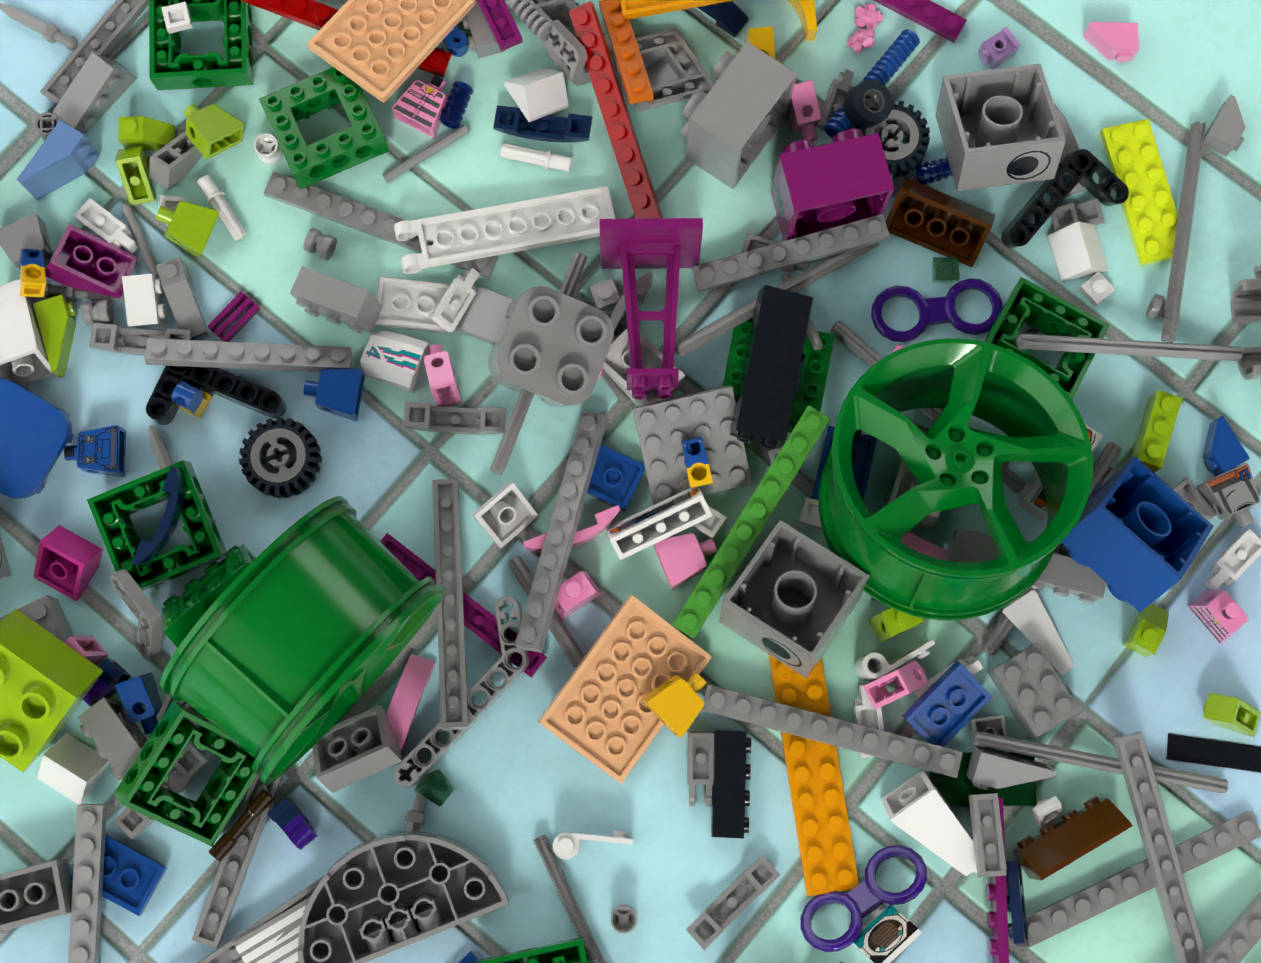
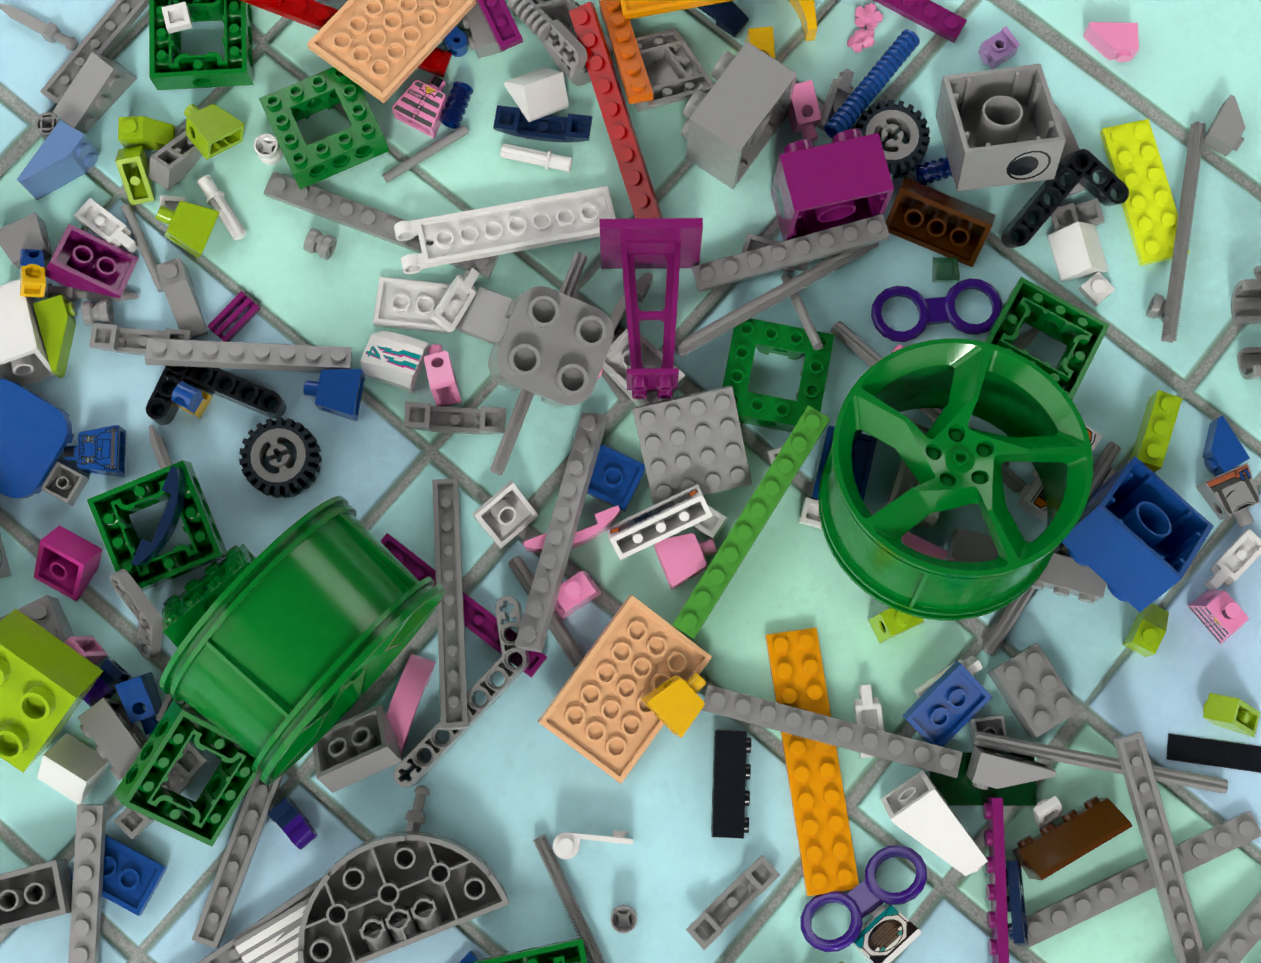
(64, 483): none -> light grey piece
(143, 300): white brick -> none
(229, 838): dark brown piece -> none
(336, 300): light grey brick -> none
(435, 787): clear green slope -> none
(604, 294): white plate -> none
(696, 462): leg -> none
(700, 765): light grey hinge -> none
(771, 367): black brick -> none
(793, 598): light grey brick -> none
(868, 104): black wheel -> none
(875, 665): white door -> none
(905, 679): bright pink torso -> none
(987, 835): light grey plate -> none
(1035, 624): white sticker -> none
(1128, 347): light grey axle -> none
(1194, 498): light grey tile -> none

